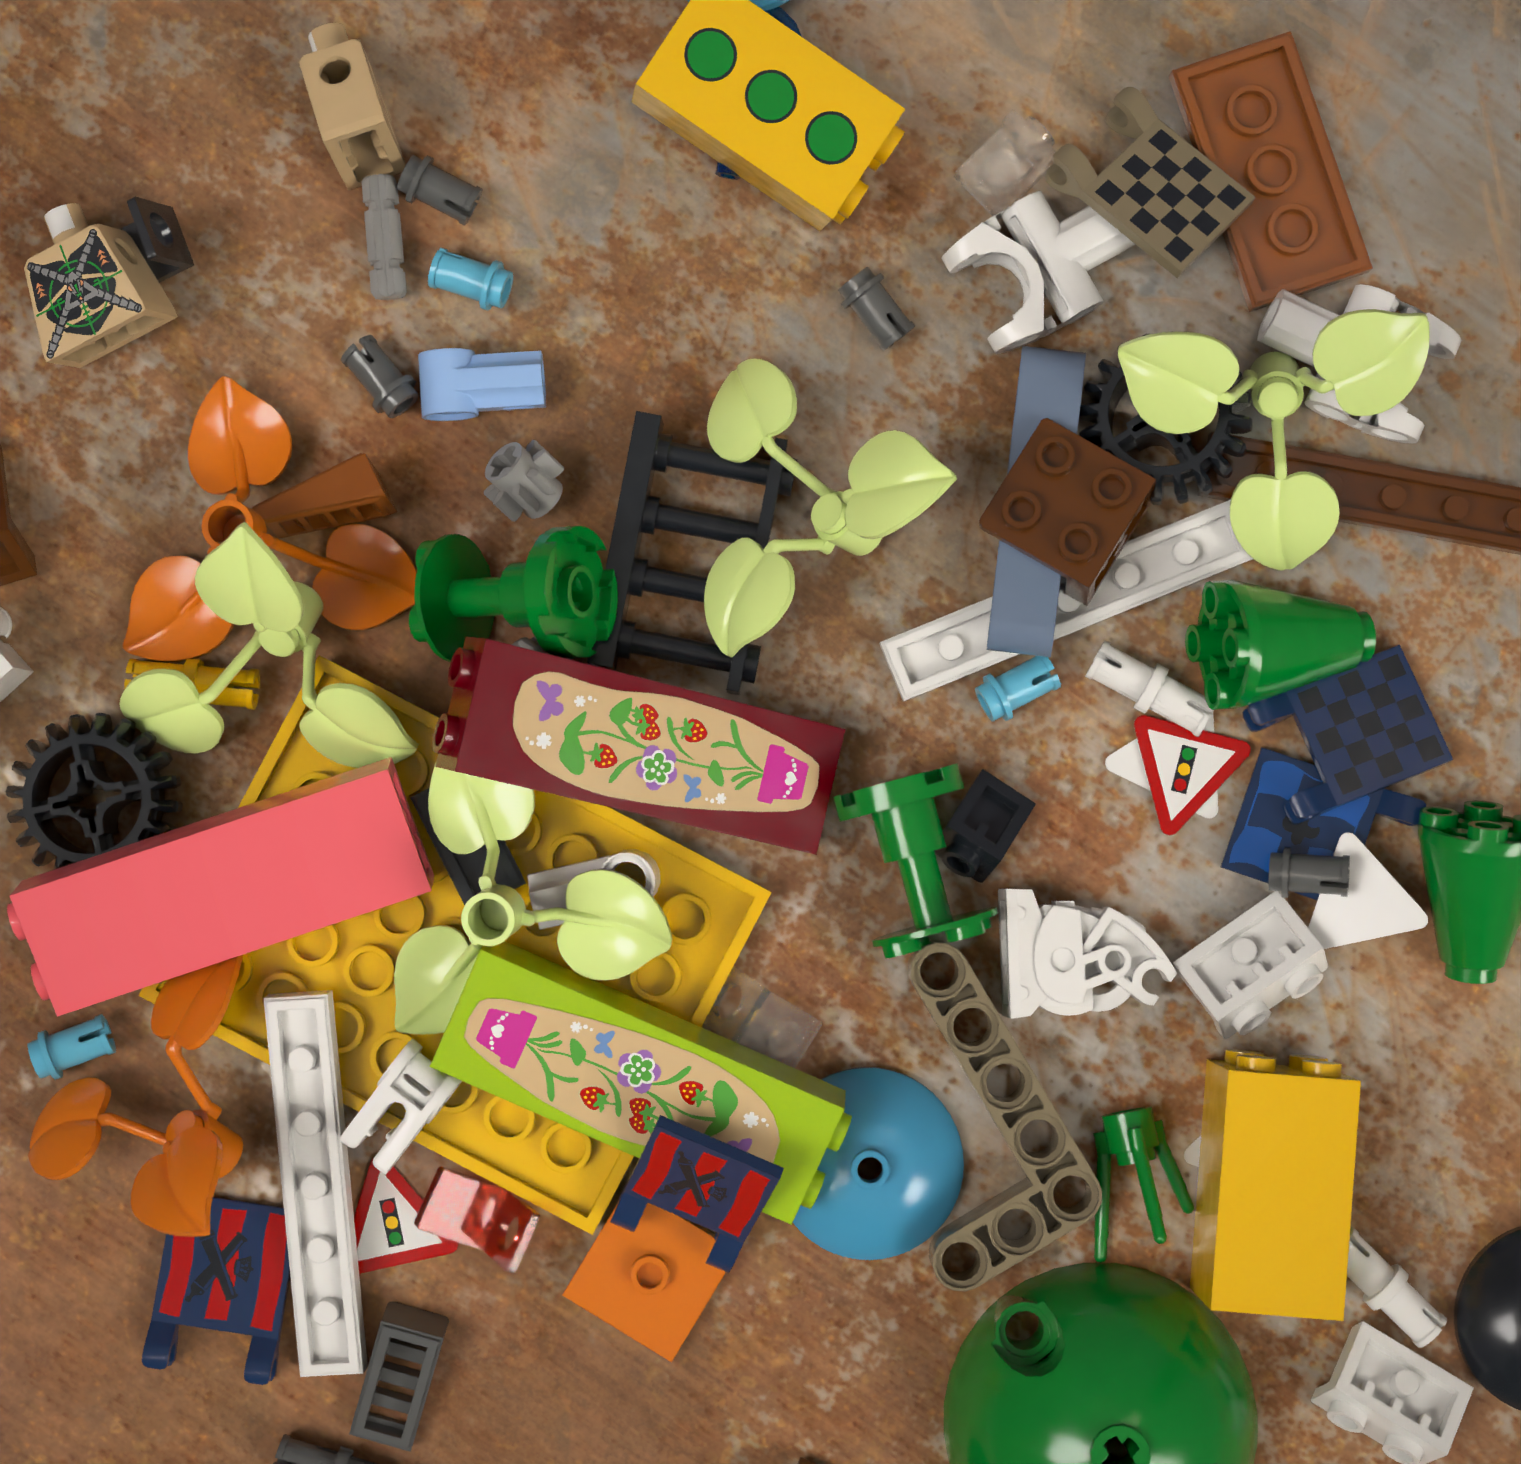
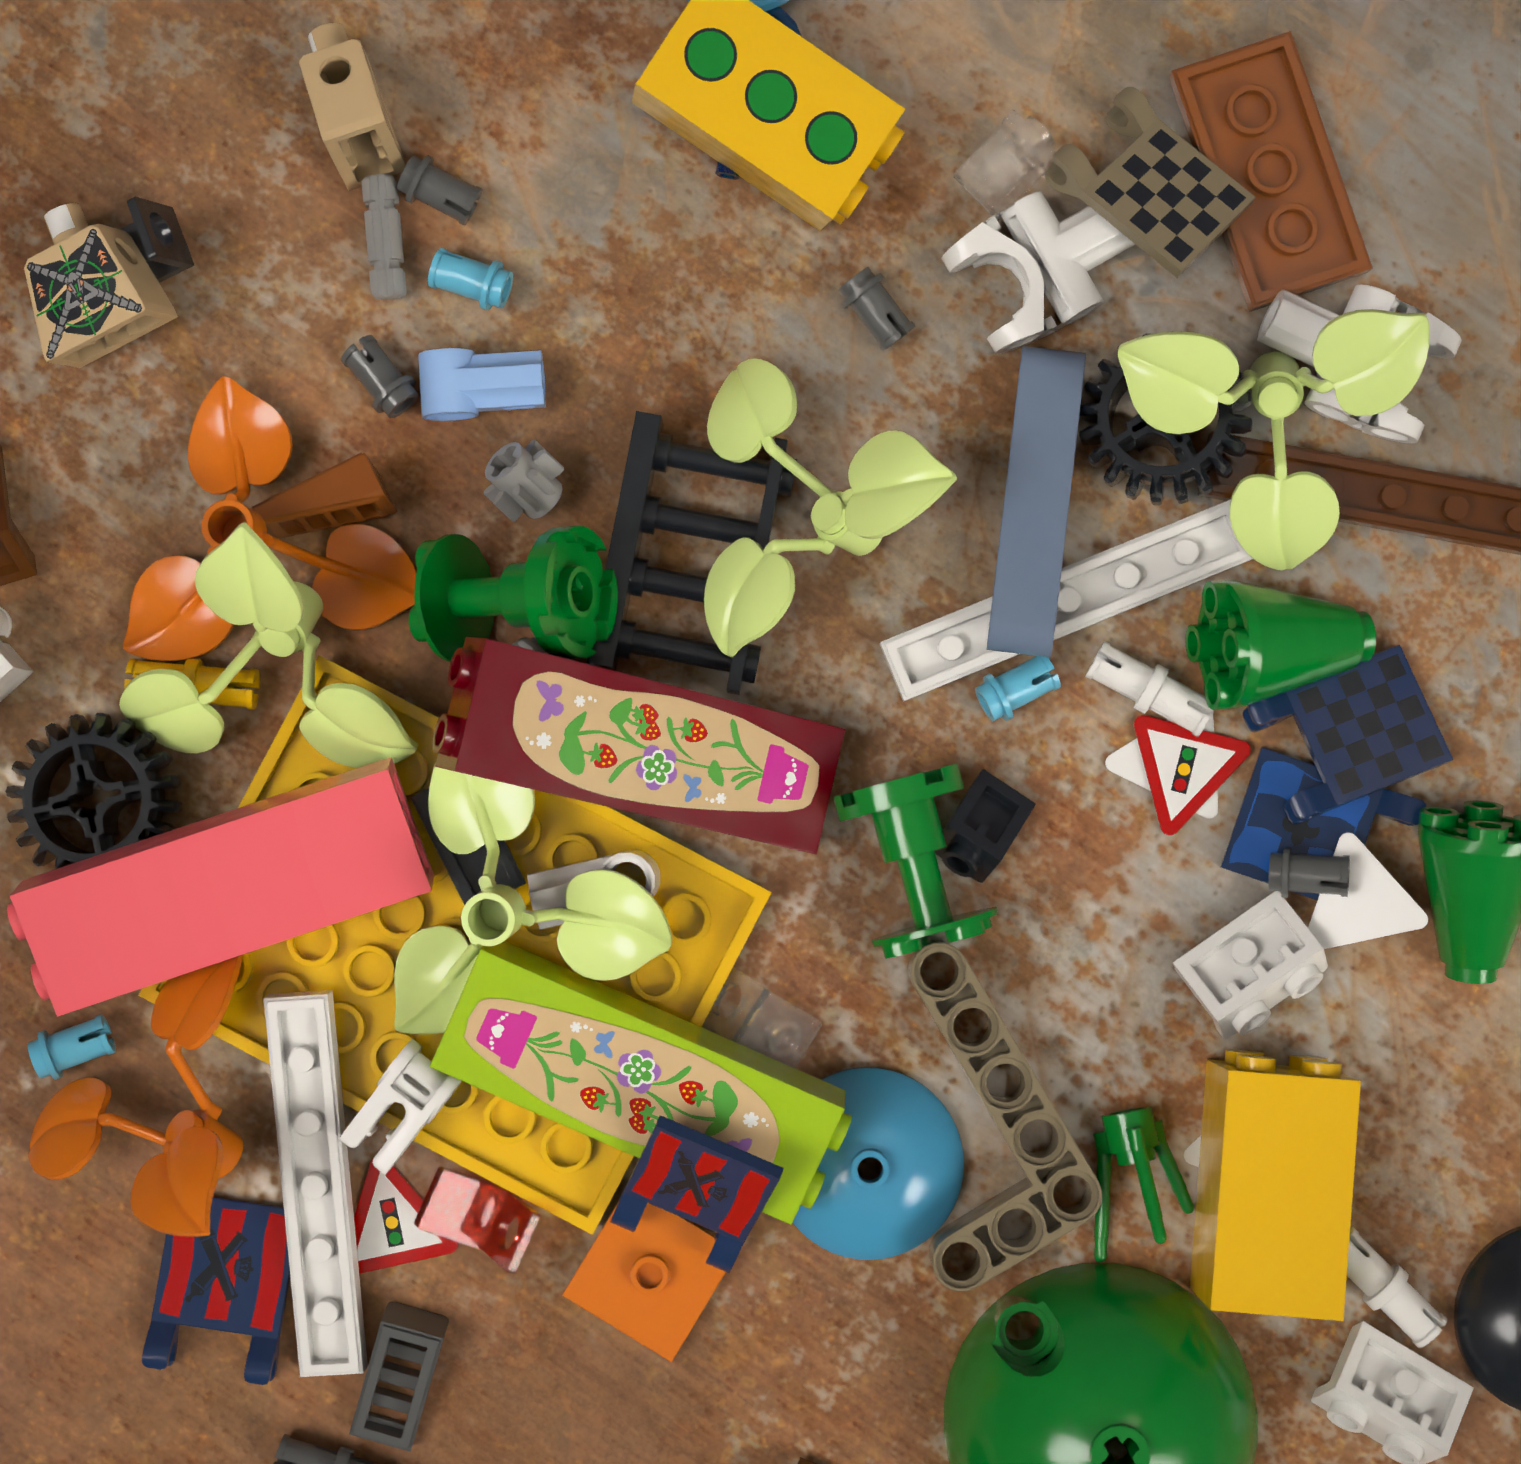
(1064, 950): white piece -> none
(1069, 507): reddish brown bracket -> none

